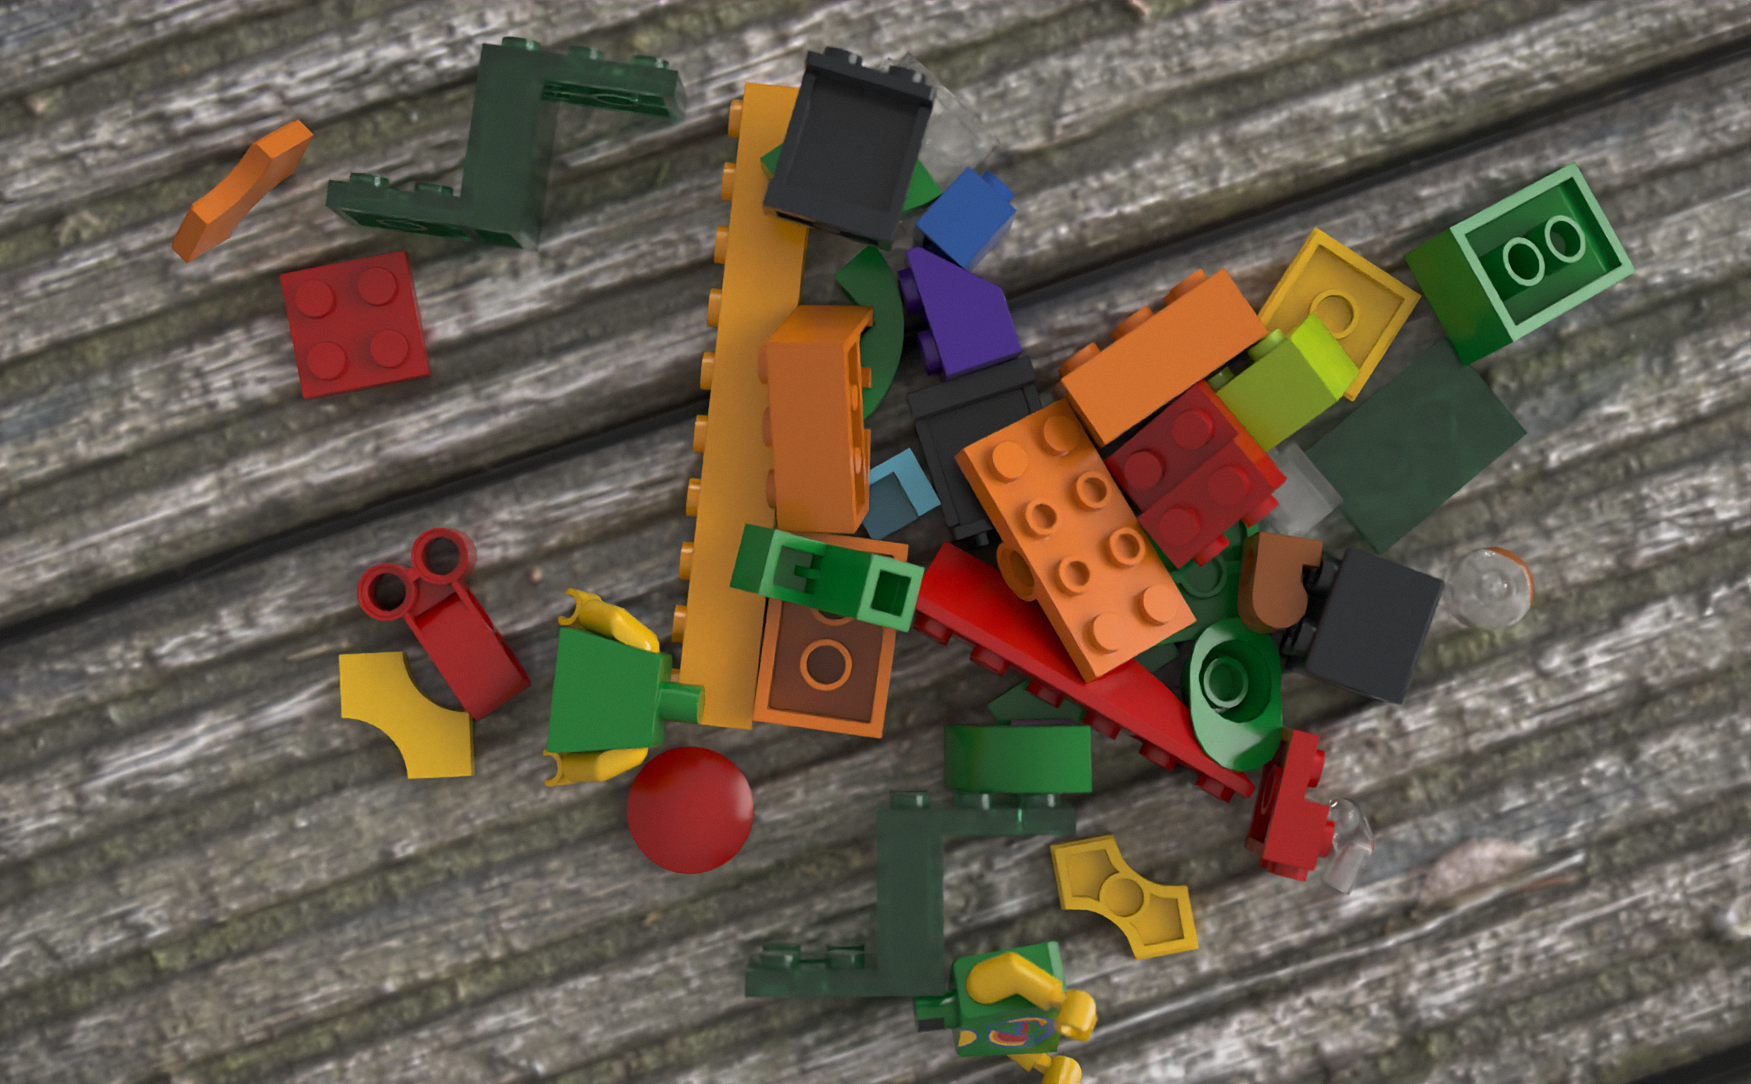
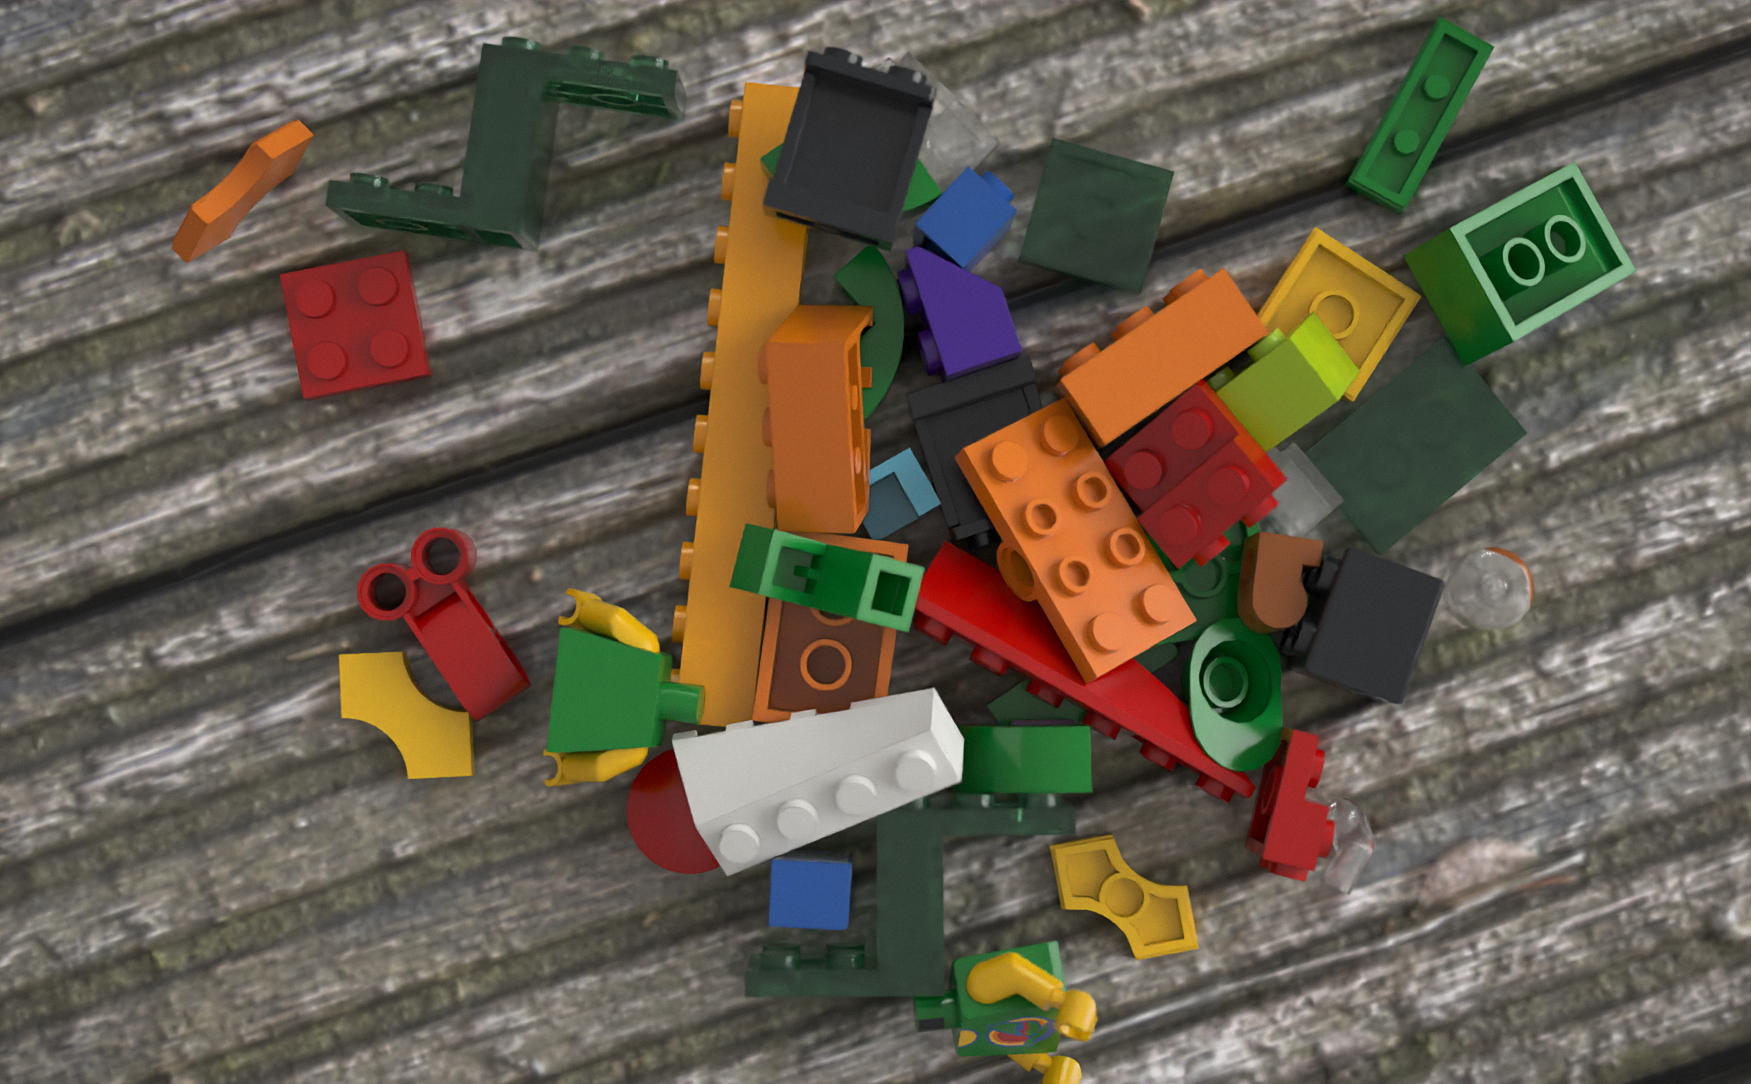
(811, 889): none -> blue panel
(814, 774): none -> white wedge
(1096, 216): none -> clear green tile
(1419, 116): none -> green tile

